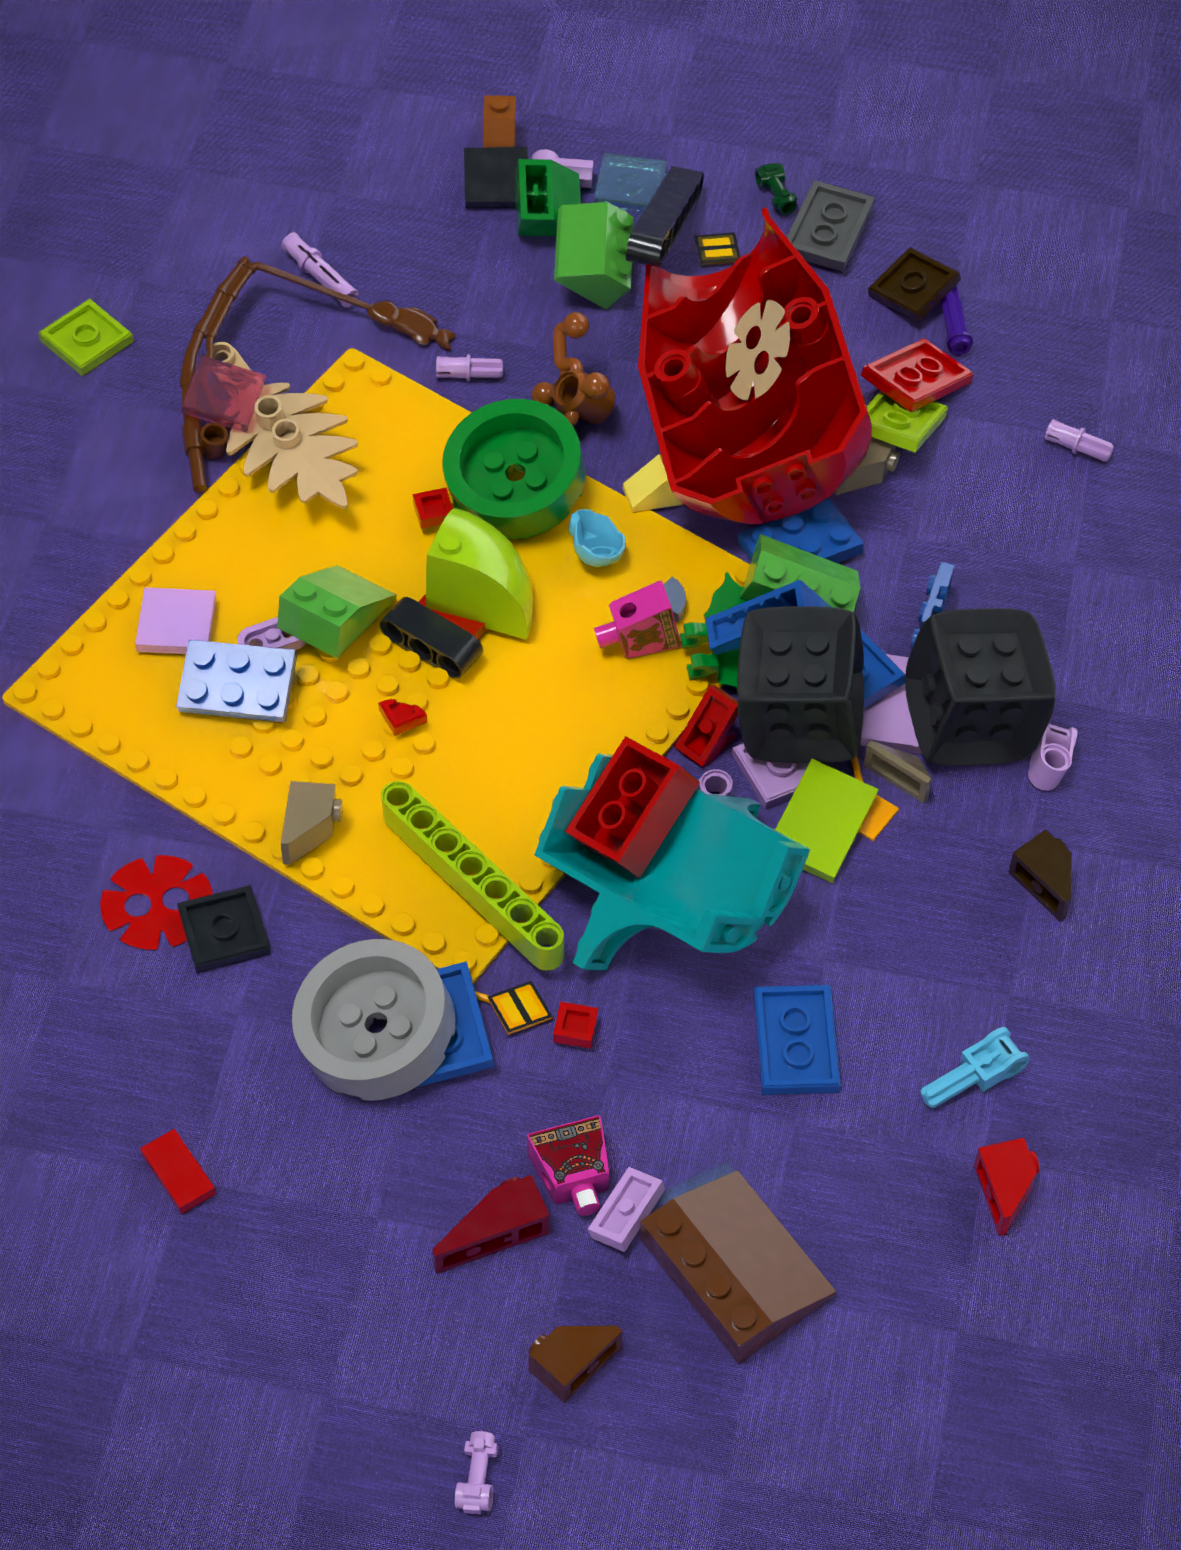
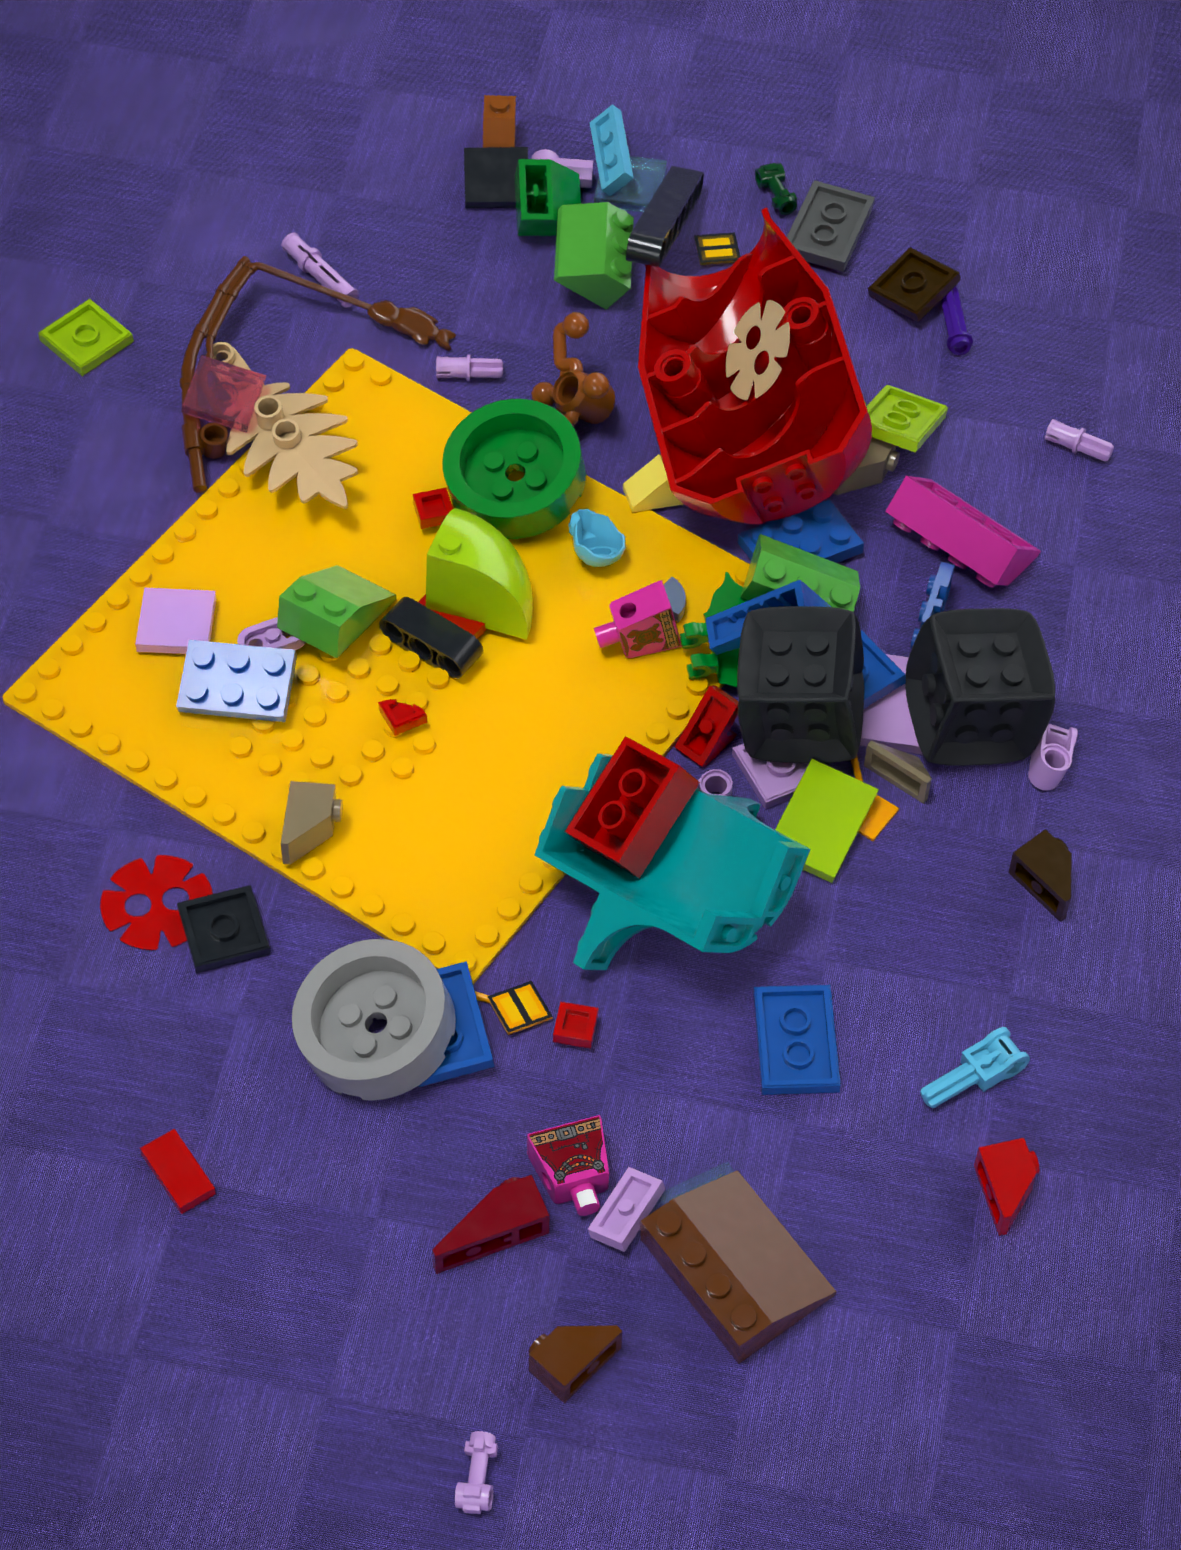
(475, 889): lime beam -> none
(611, 150): none -> medium azure plate
(917, 374): red tile -> none
(960, 531): none -> dark pink slope

